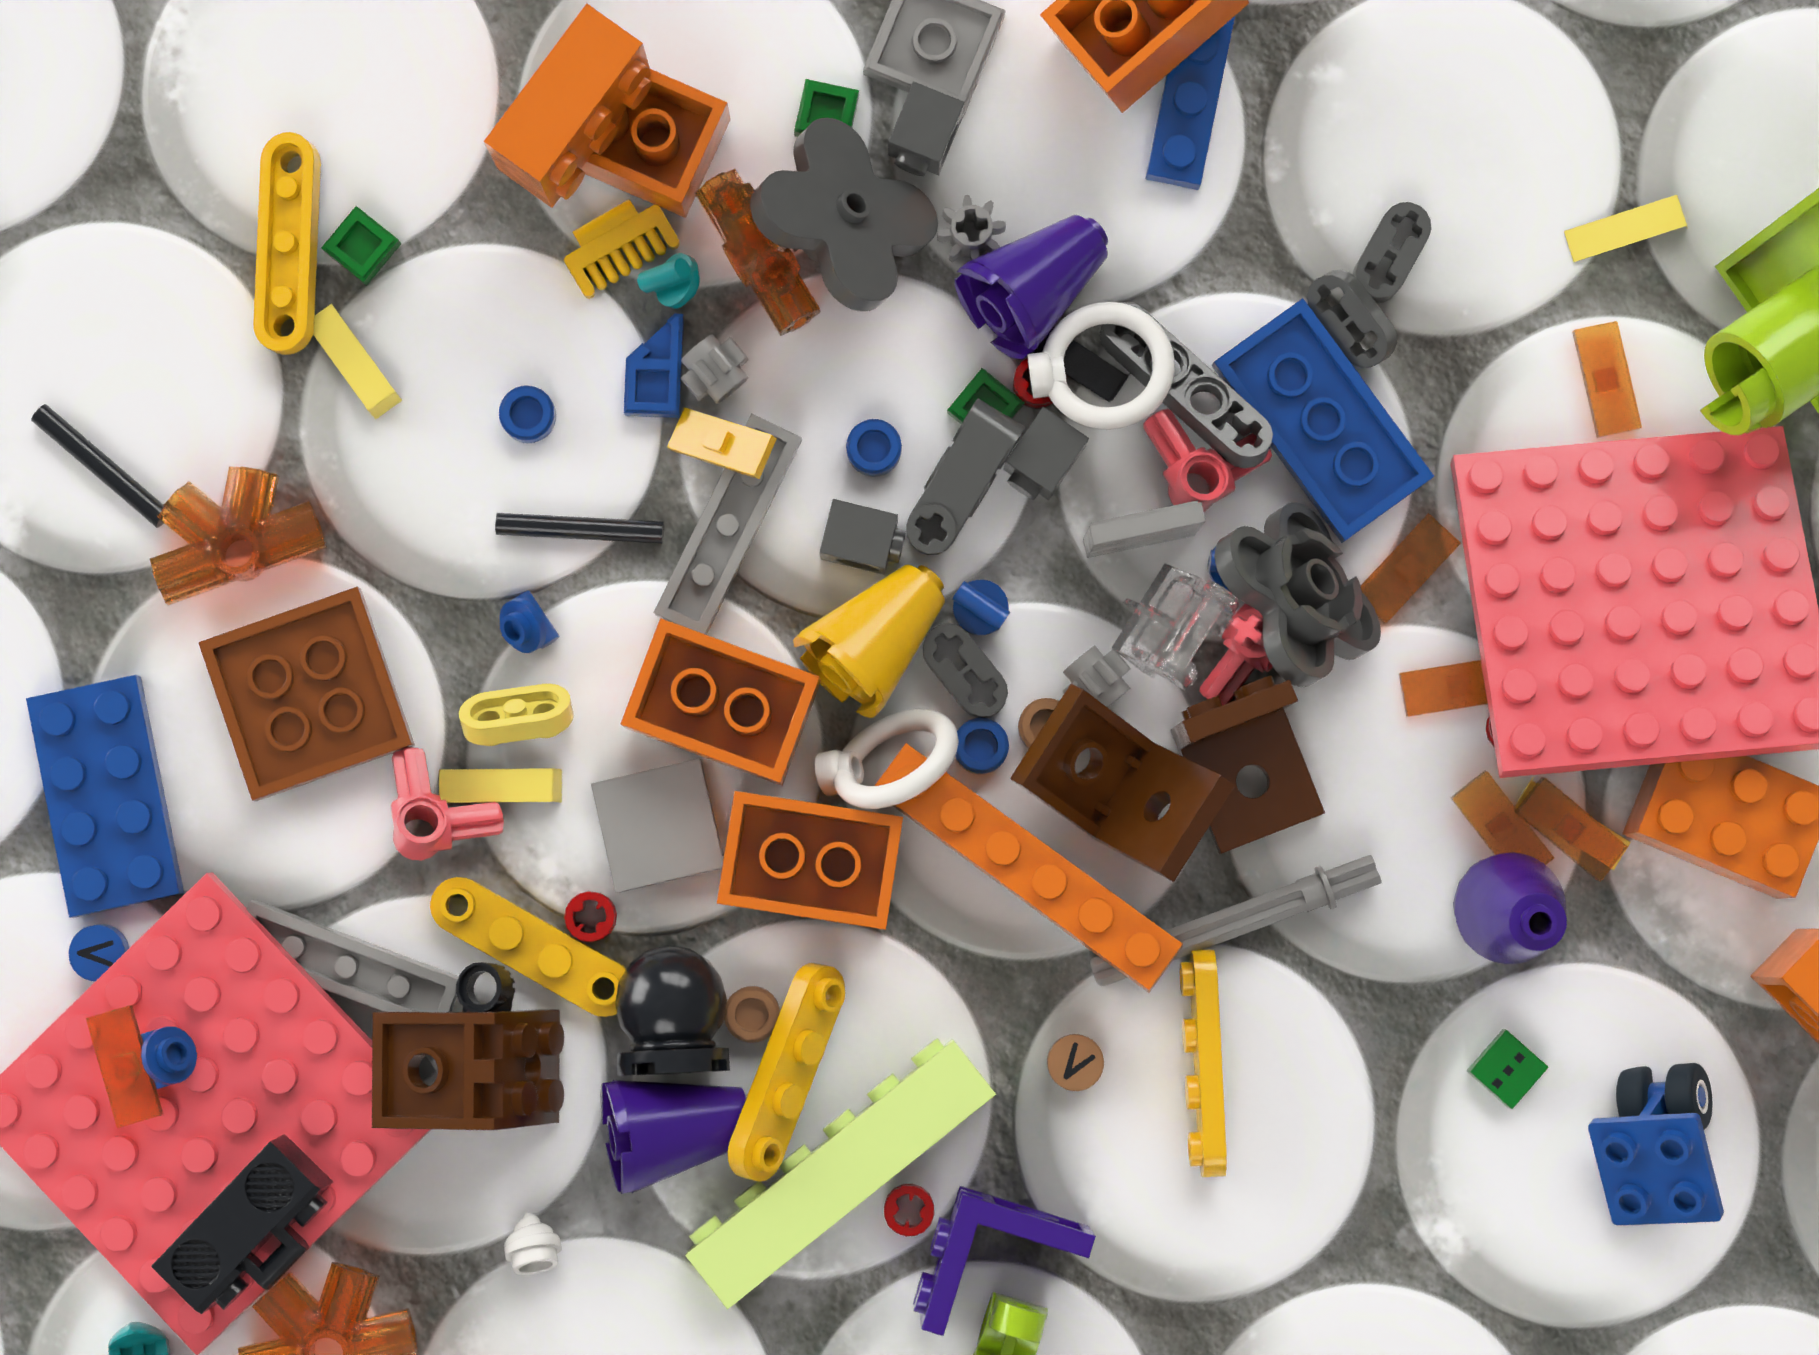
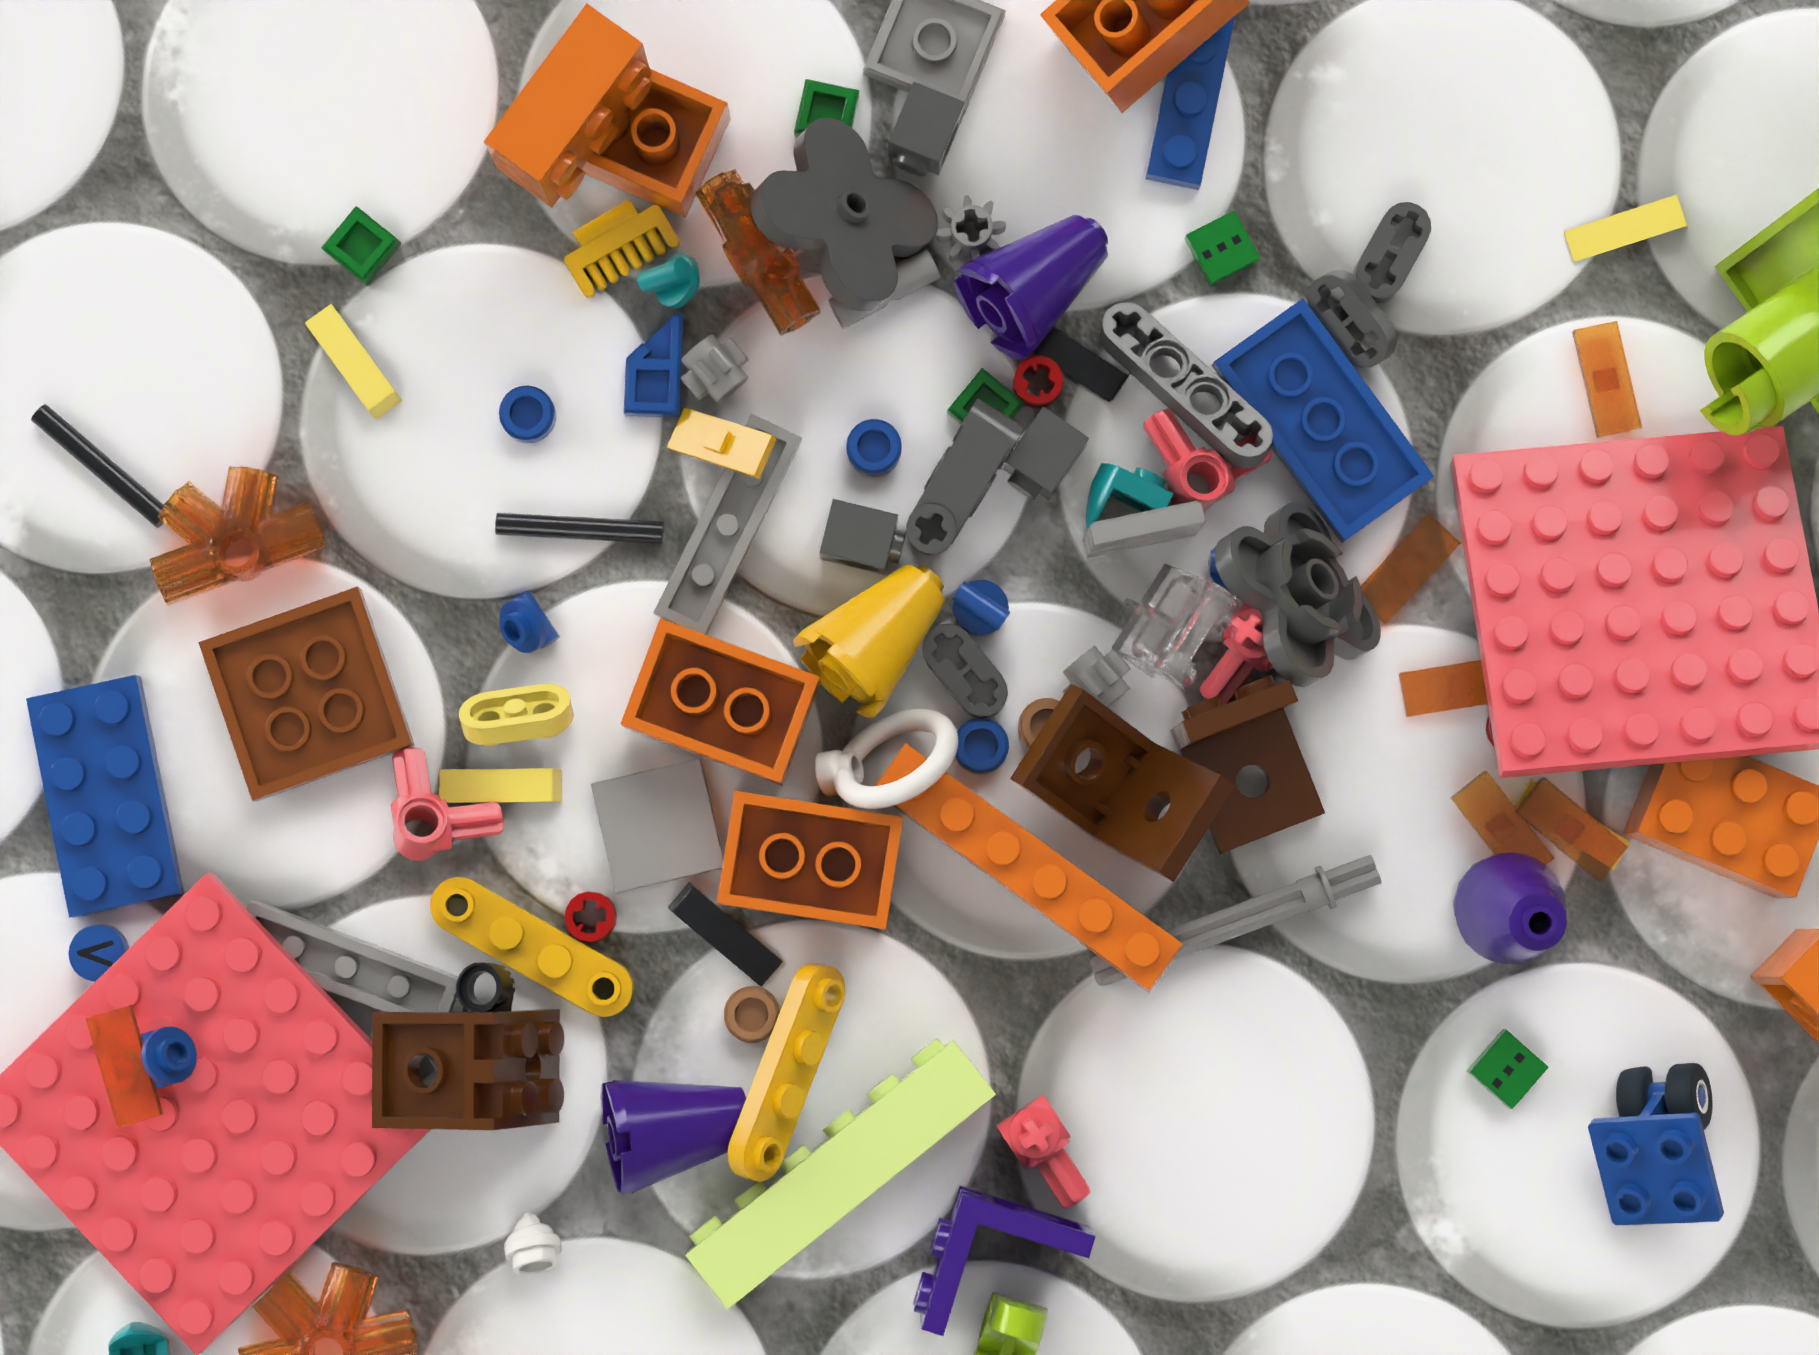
(221, 1243): black piece -> none
(287, 243): yellow plate -> none
(671, 1010): black tile -> none
(725, 934): none -> black piece
(912, 275): none -> light grey piece
(926, 1211): red bush -> none
(1039, 1141): none -> coral axle
(1049, 375): white piece -> none
(1075, 1062): medium nougat tile -> none
(1138, 490): none -> teal plate
(1203, 1039): yellow plate -> none
(1222, 248): none -> green tile

